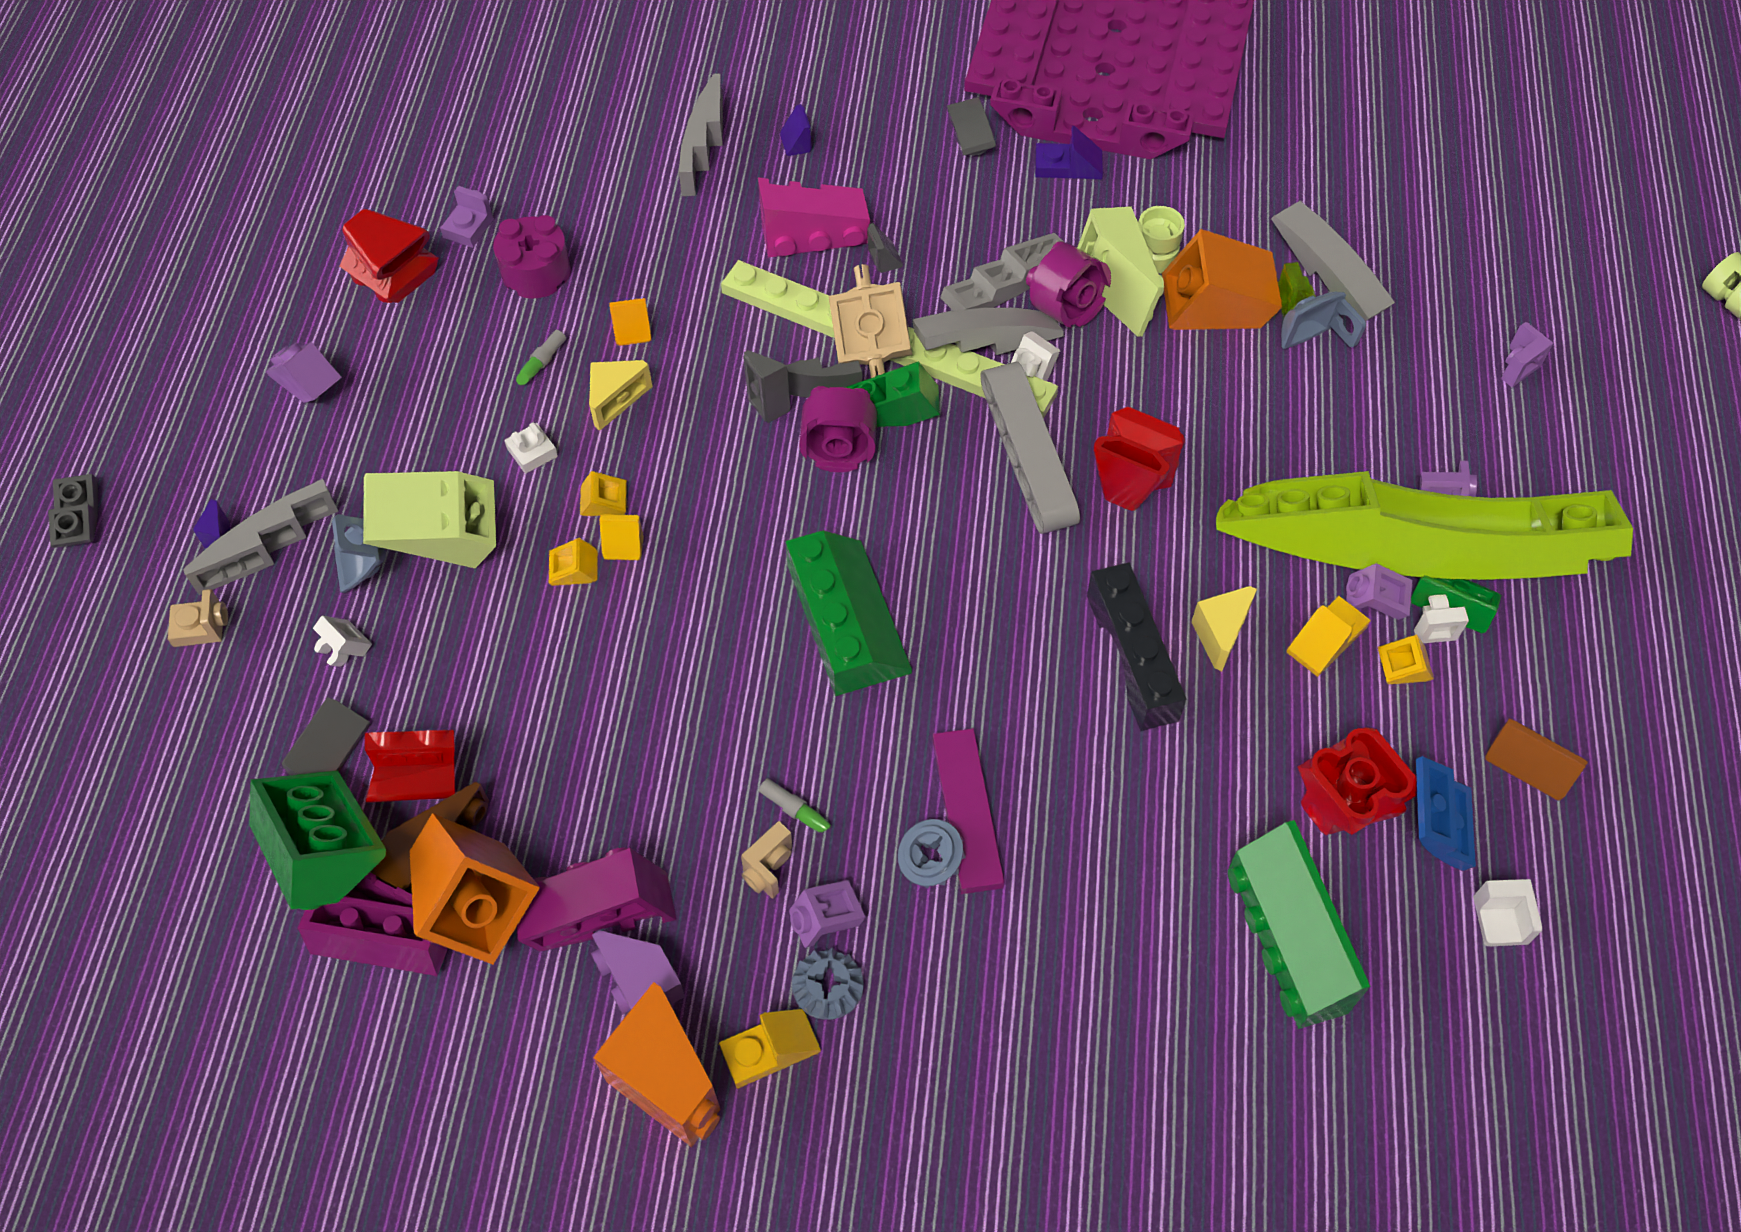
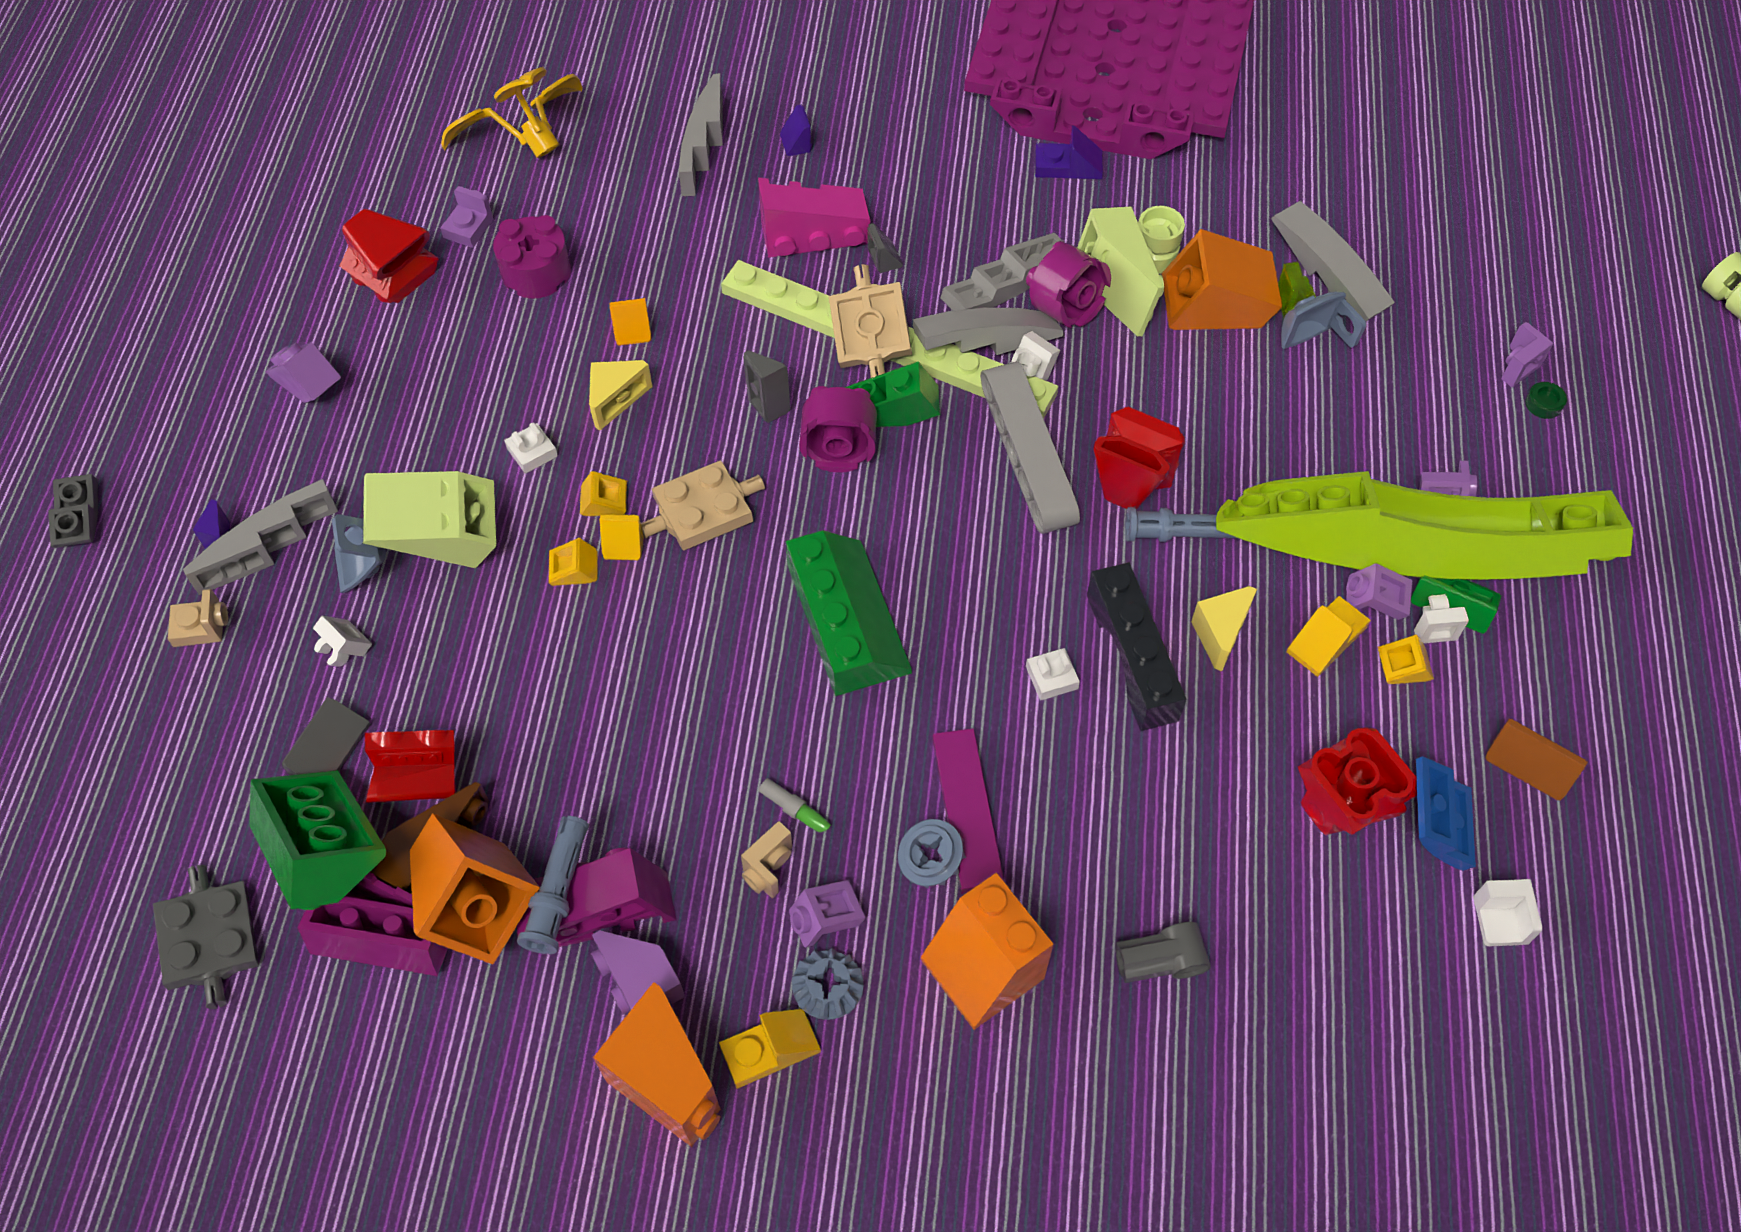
(205, 936): none -> dark grey plate
(536, 131): none -> yellow plant
(540, 357): piece -> none
(550, 902): none -> sand blue pin
(702, 505): none -> tan plate
(808, 374): dark grey slope -> none
(971, 126): dark grey slope -> none
(987, 951): none -> orange slope
(1052, 674): none -> white tile
(1167, 525): none -> sand blue pin
(1174, 951): none -> dark grey piece
(1297, 927): slope -> none
(1546, 400): none -> dark green tile

